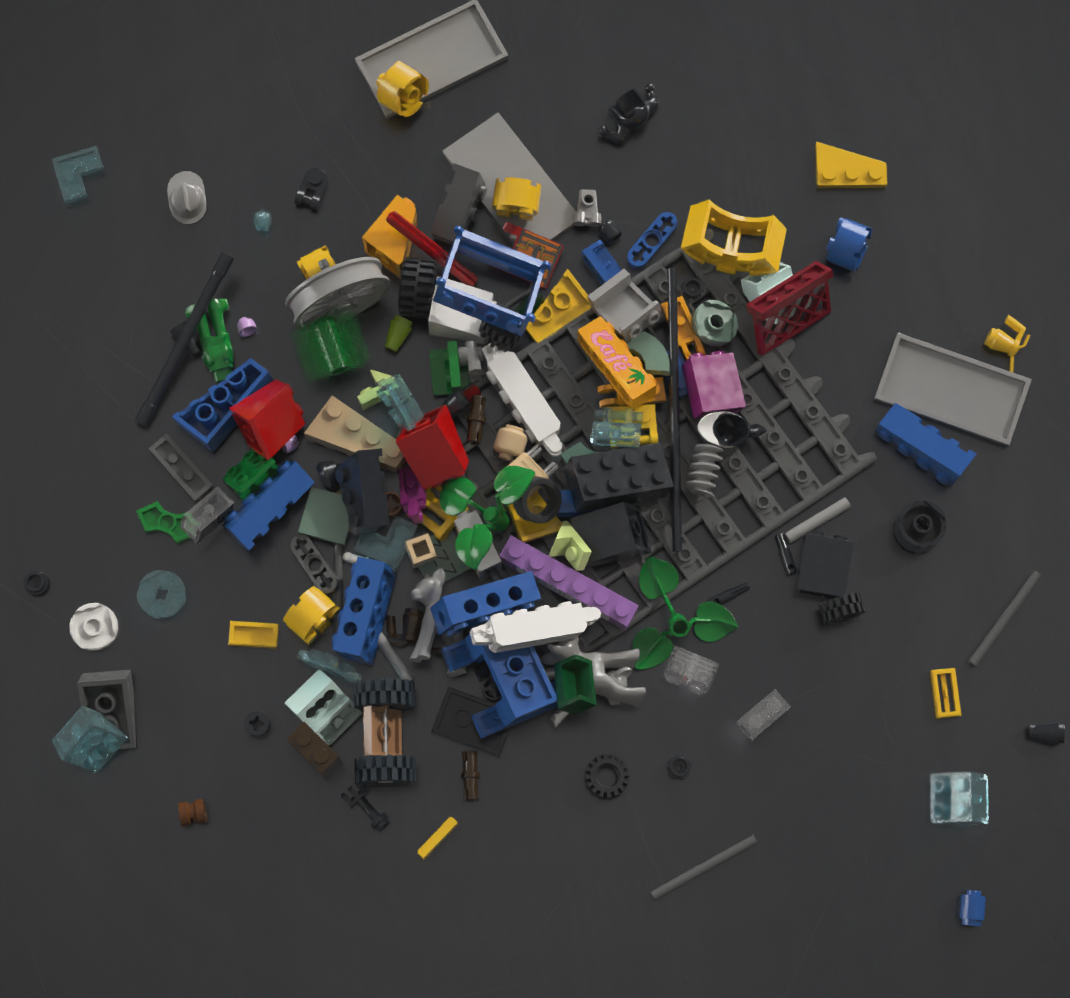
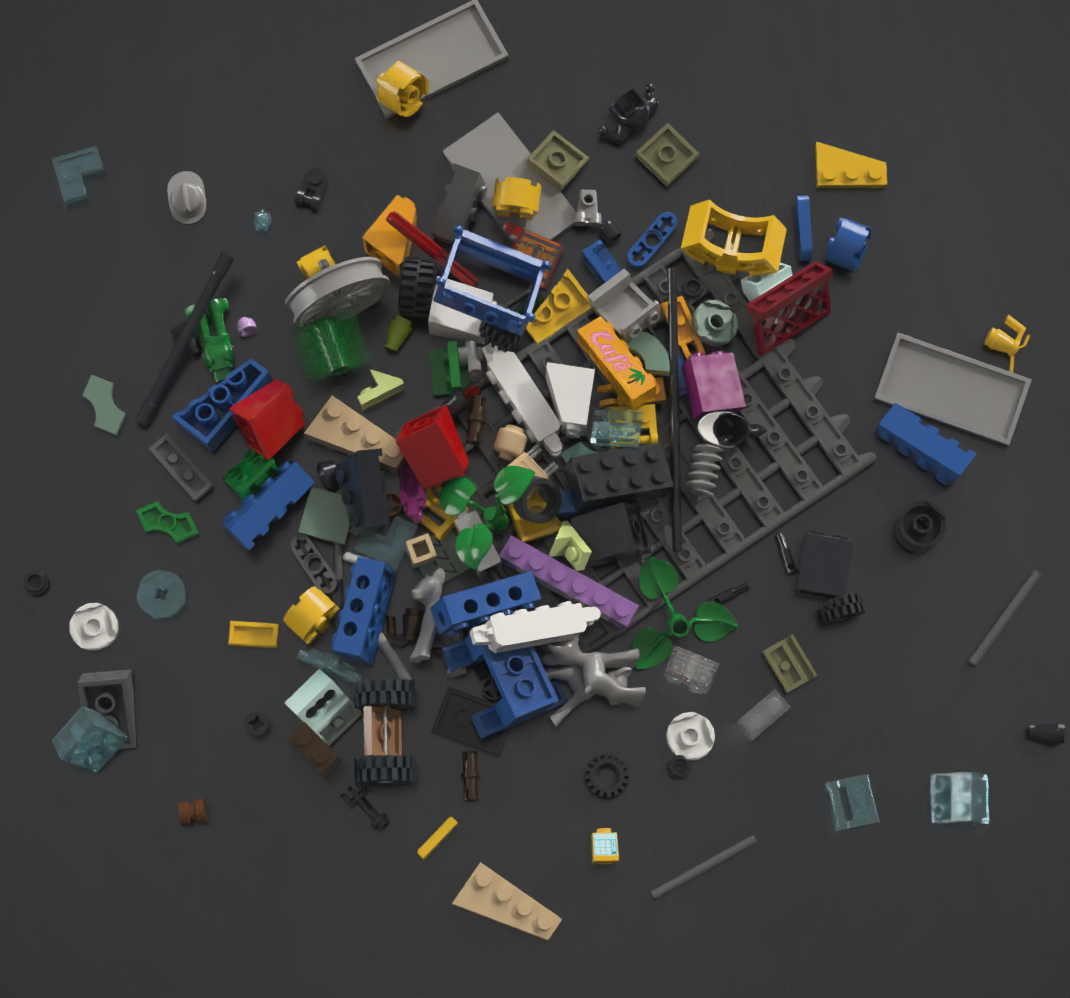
(100, 395): none -> sand green tile
(206, 514): clear brick -> none
(290, 445): lavender hinge -> none
(396, 395): clear light blue plate -> none
(501, 901): none -> tan wedge
(557, 160): none -> olive plate
(571, 395): none -> white slope
(575, 684): dark green panel -> none
(604, 847): none -> slope
(667, 154): none -> olive plate
(690, 736): none -> white tile
(789, 664): none -> olive plate
(803, 225): none -> blue beam
(817, 520): light grey piece -> none
(860, 802): none -> clear light blue plate
(936, 697): yellow tile -> none
(972, 908): blue brick -> none

